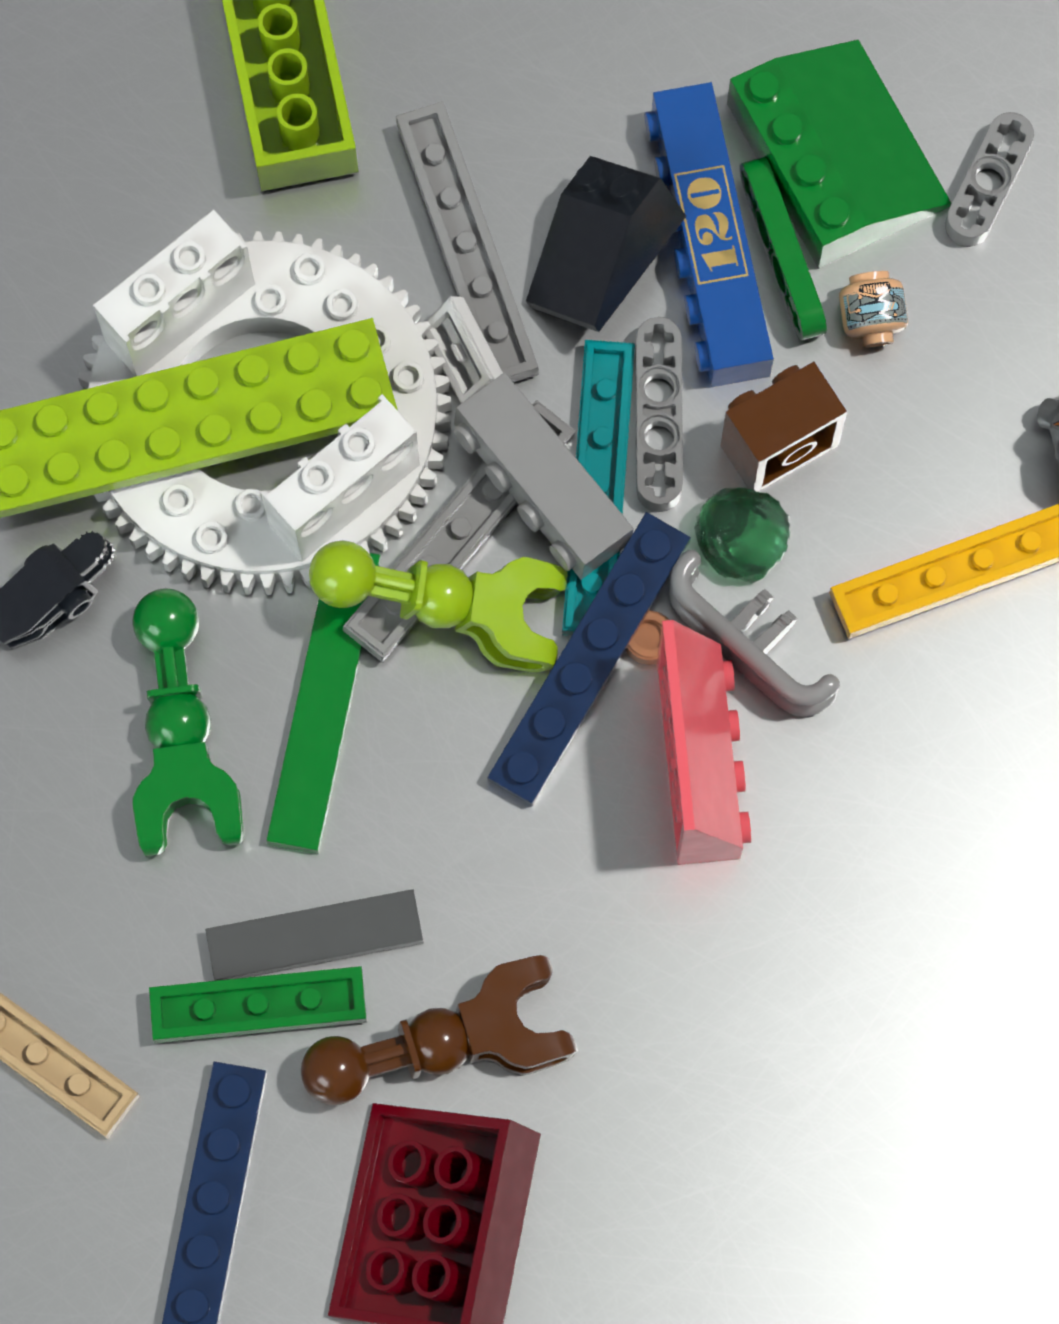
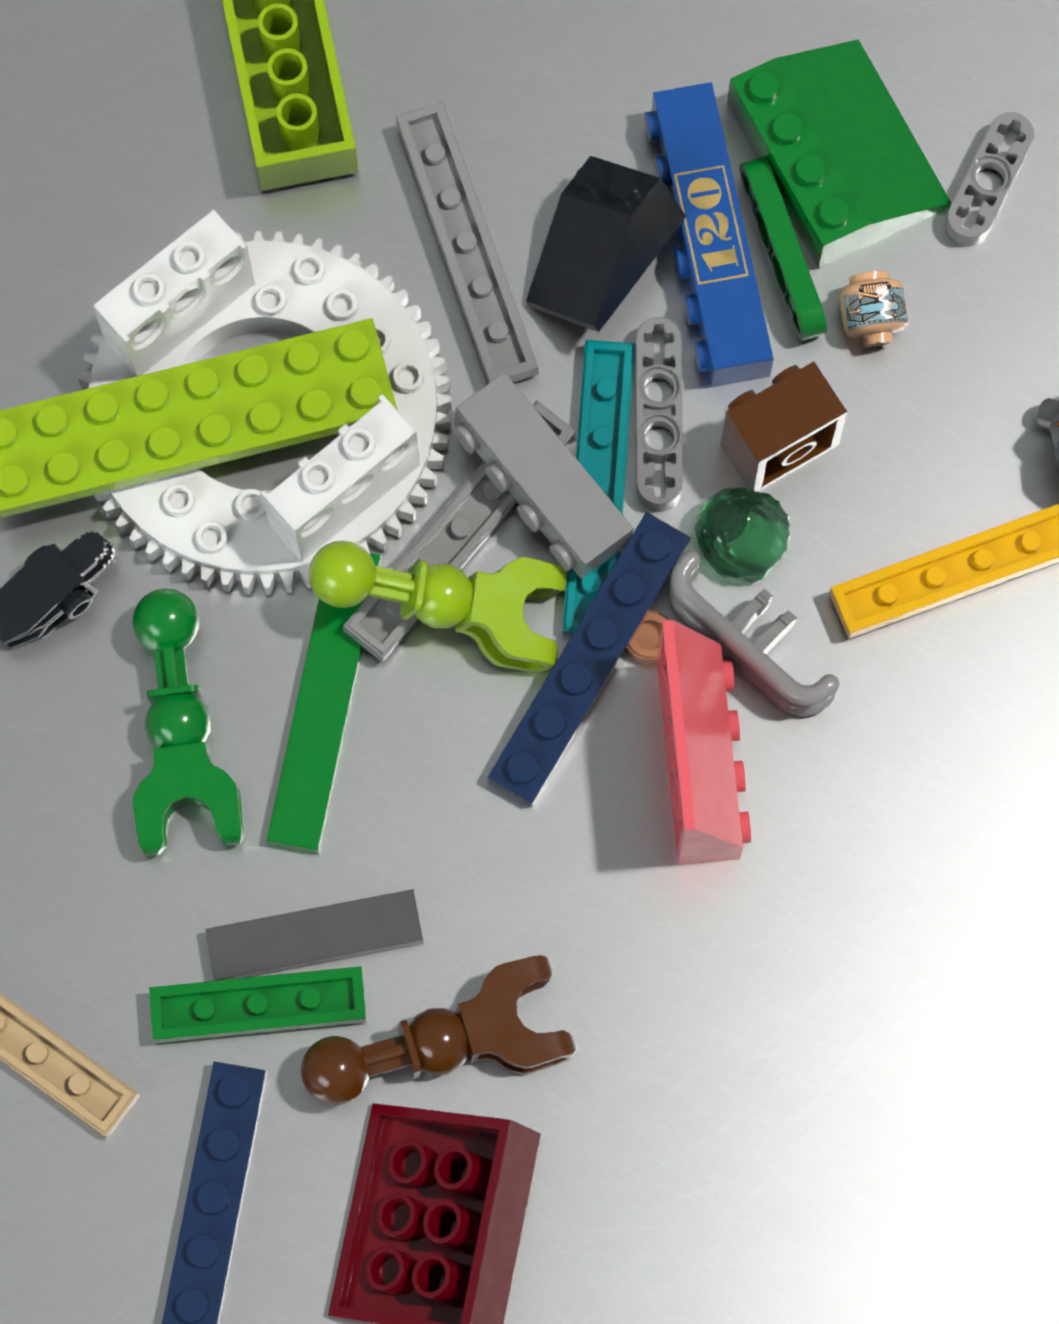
(467, 347): white tile -> none

